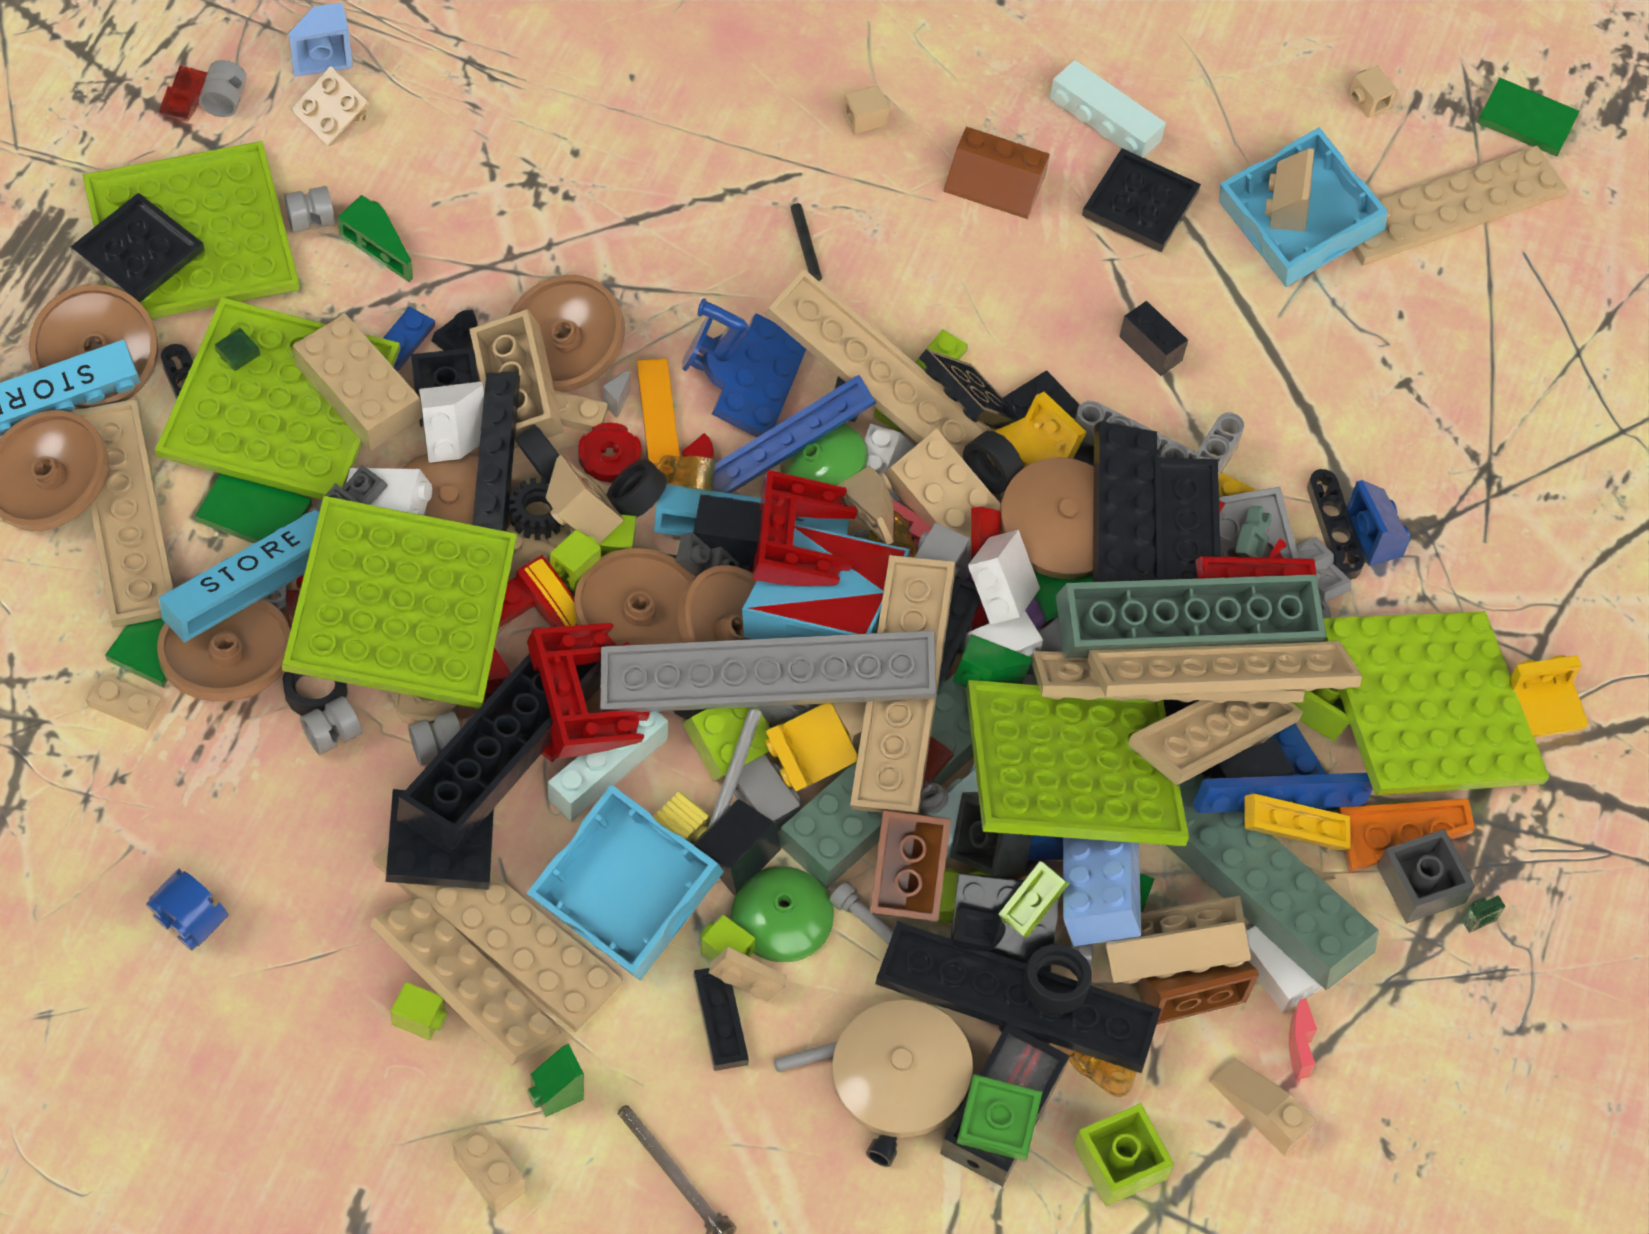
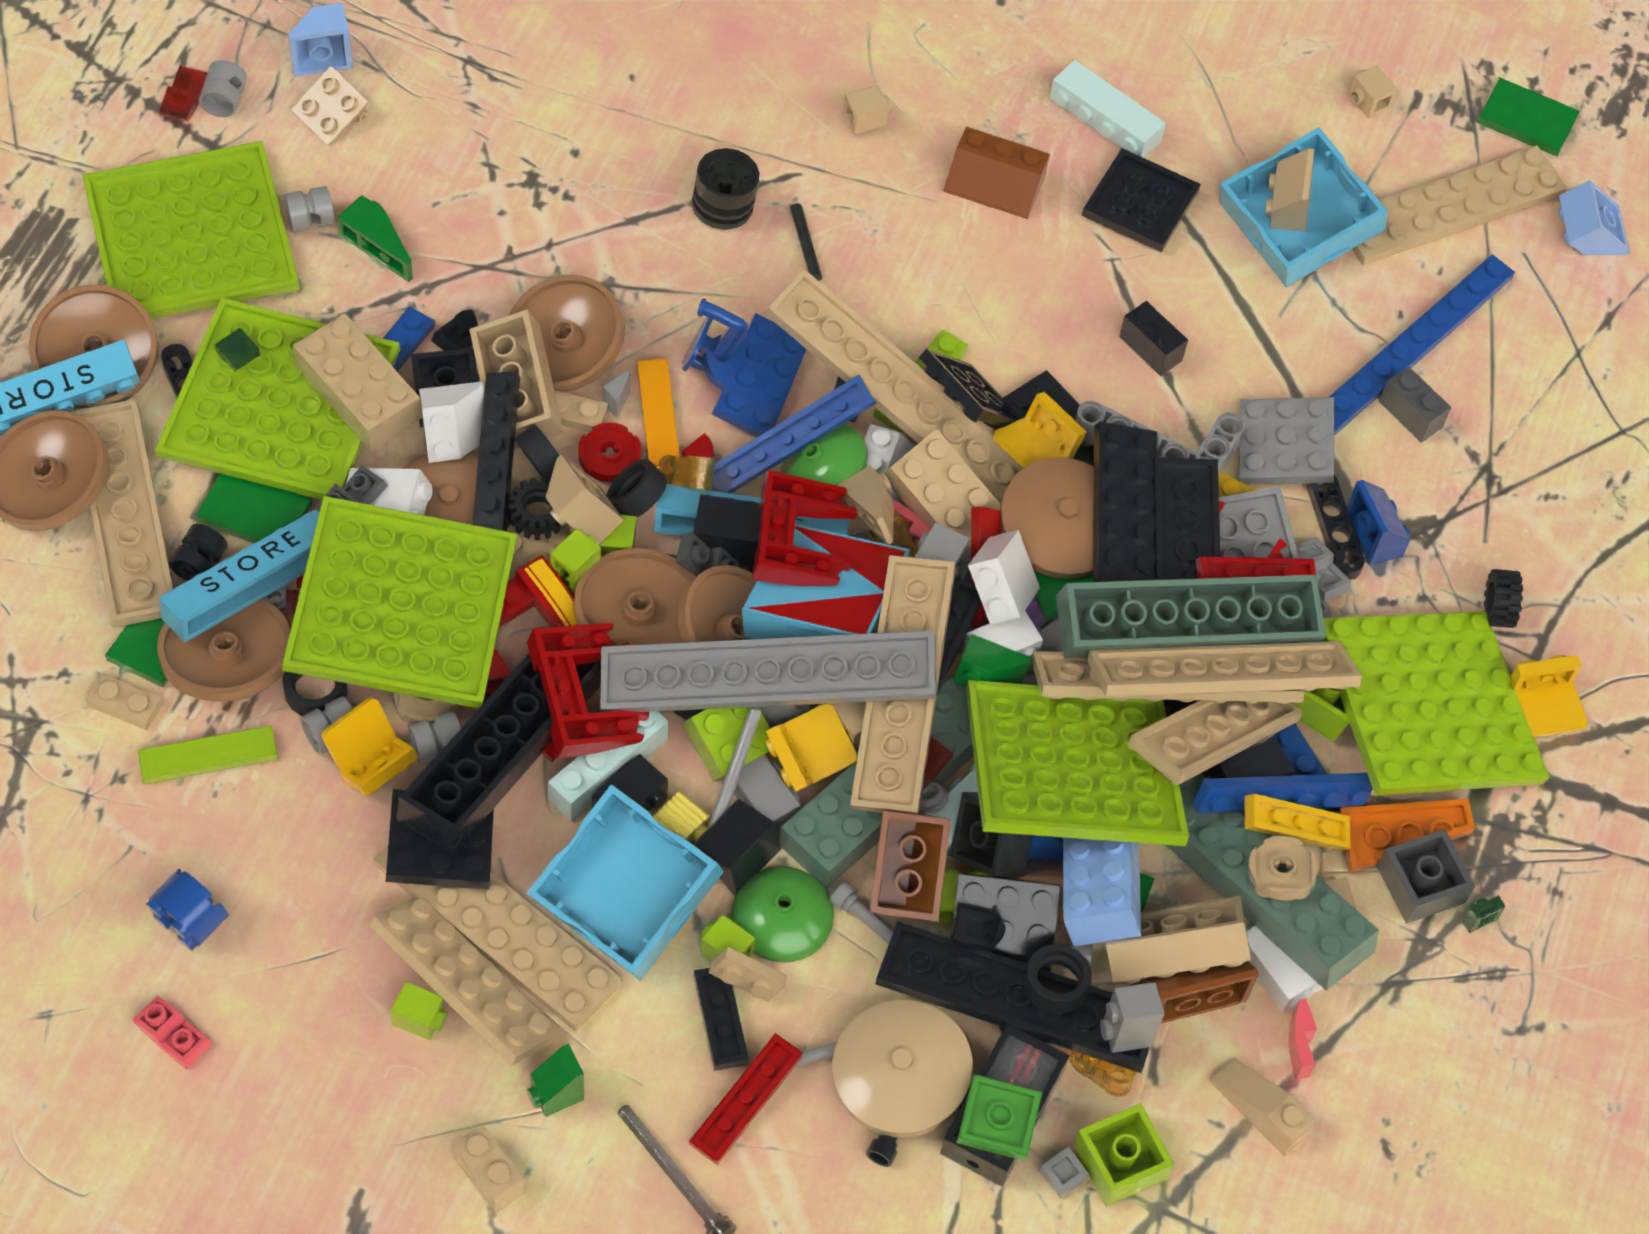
(137, 248): black plate -> none
(171, 1032): none -> coral slope
(199, 551): none -> black wheel
(207, 754): none -> lime tile
(367, 747): none -> yellow bracket
(640, 783): none -> black brick
(725, 188): none -> pearl dark grey wheel
(746, 1099): none -> red tile
(1003, 455): black tyre -> none
(1033, 899): lime plate -> none
(1064, 1172): none -> light grey plate
(1132, 1017): none -> light grey brick
(1252, 537): sand green plate -> none
(1278, 885): none -> tan plate
(1287, 441): none -> light grey plate
(1415, 404): none -> dark grey brick
(1419, 339): none -> blue plate
(1503, 598): none -> black tyre
(1593, 221): none -> light blue slope

